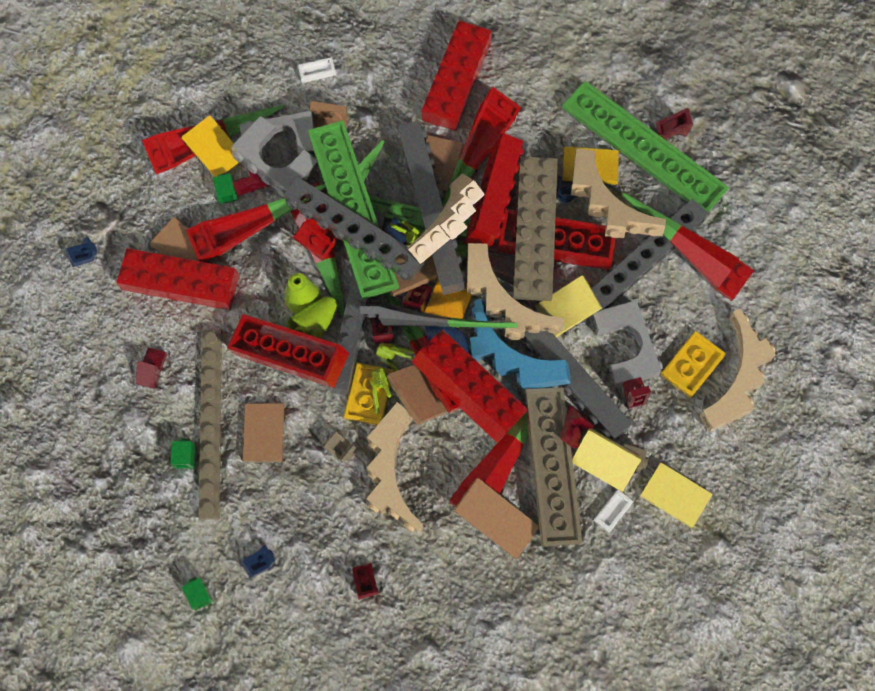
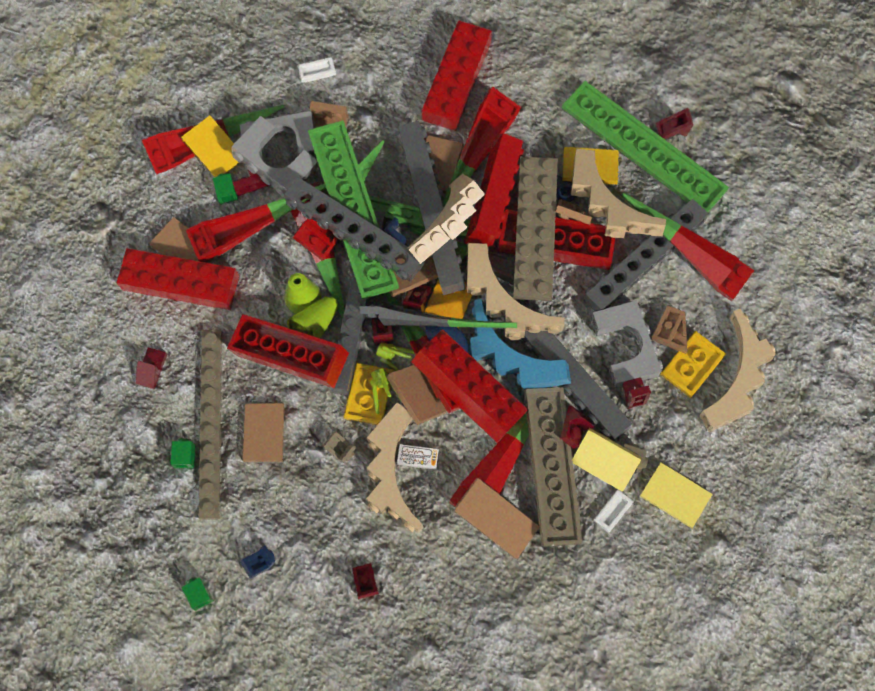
(81, 253): dark blue bracket -> none
(410, 236): lime plant -> none
(417, 457): none -> white tile
(566, 209): none -> medium nougat wing
(572, 302): light yellow tile -> none
(672, 330): none -> medium nougat wing

